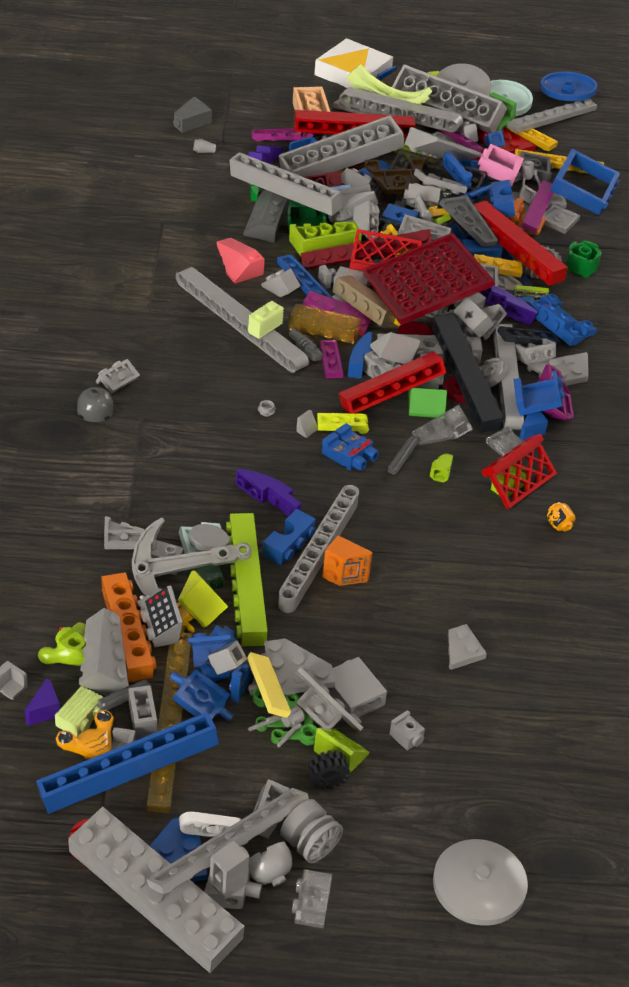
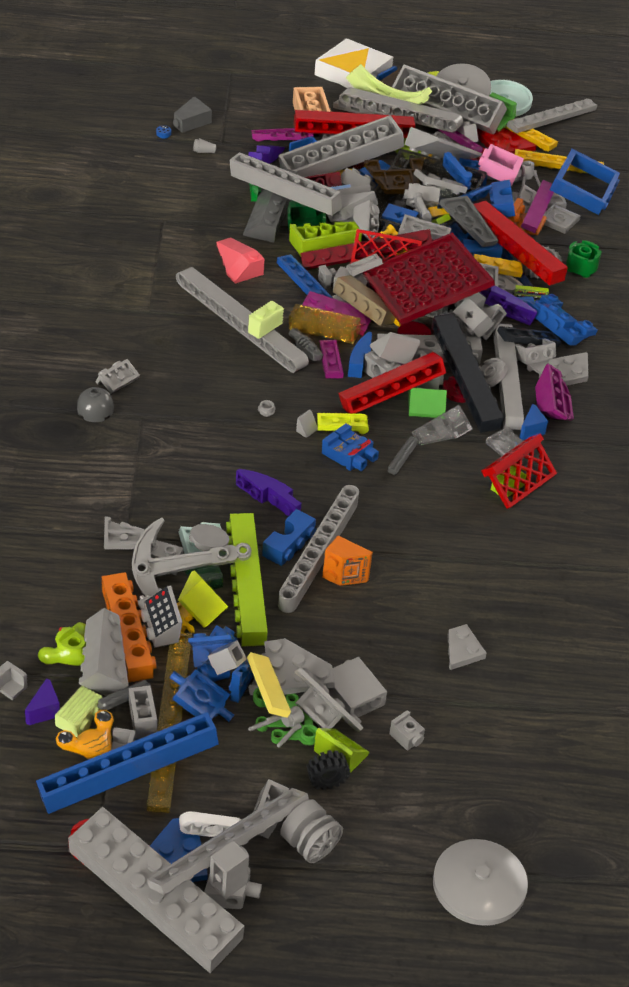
(163, 131): none -> blue tile
(271, 865): light grey cylinder -> none
(282, 283): light grey slope -> none
(313, 898): clear brick -> none
(364, 264): none -> light grey tile
(441, 468): lime rock -> none
(494, 138): blue panel -> none
(539, 395): blue panel -> none
(541, 164): dark grey plate -> none
(561, 516): light orange head -> none
(568, 86): blue dish -> none

